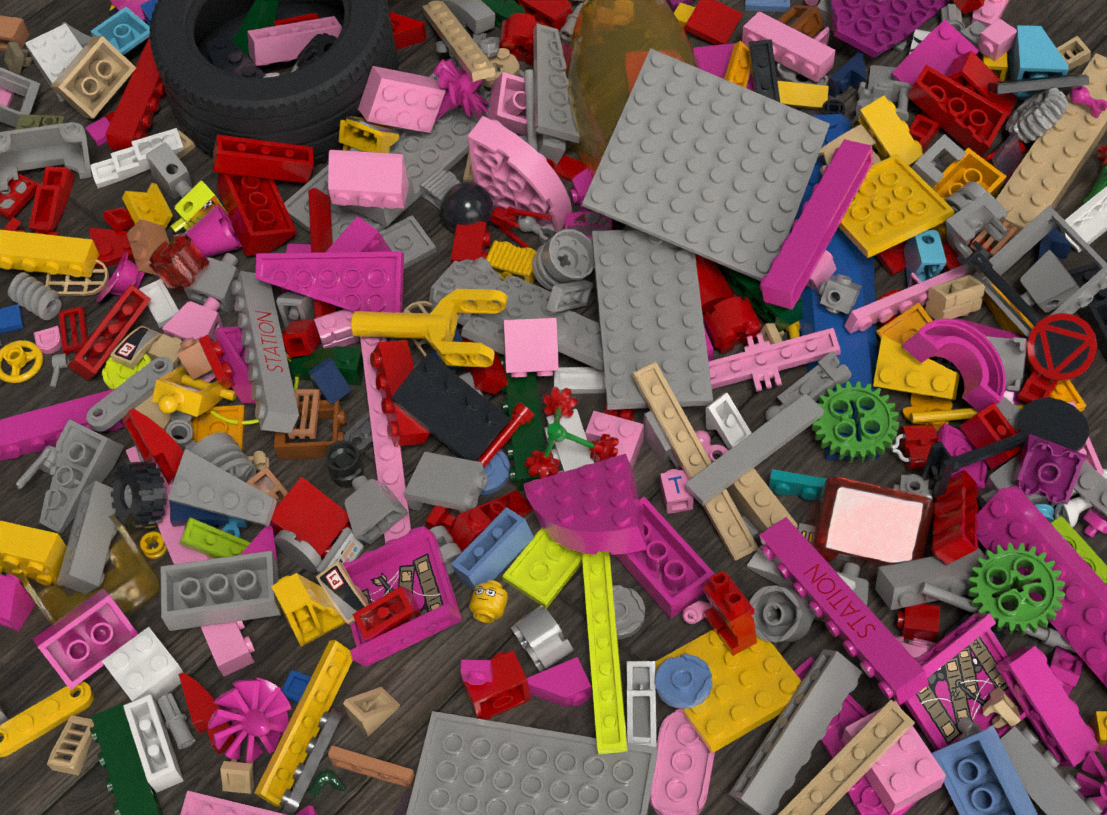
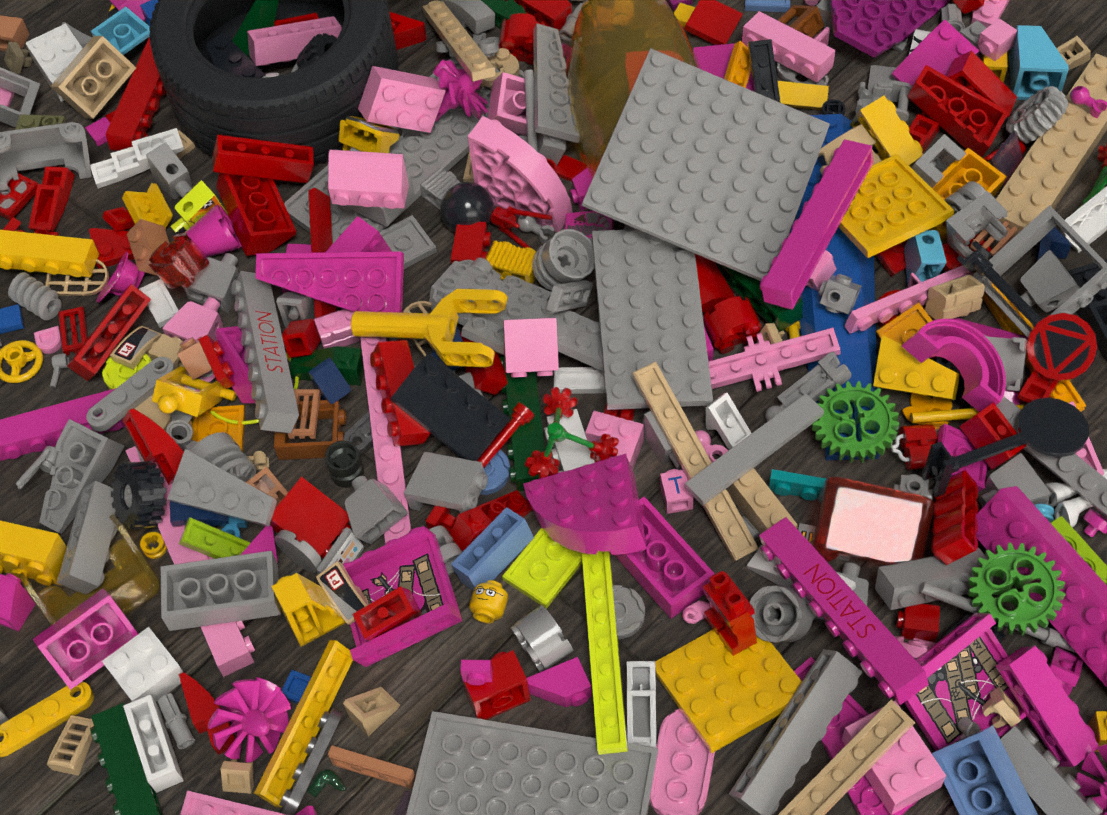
(683, 681): medium blue tile -> none
(848, 75): dark blue slope -> none
(1038, 83): tile -> none
(1047, 469): magenta slope -> none

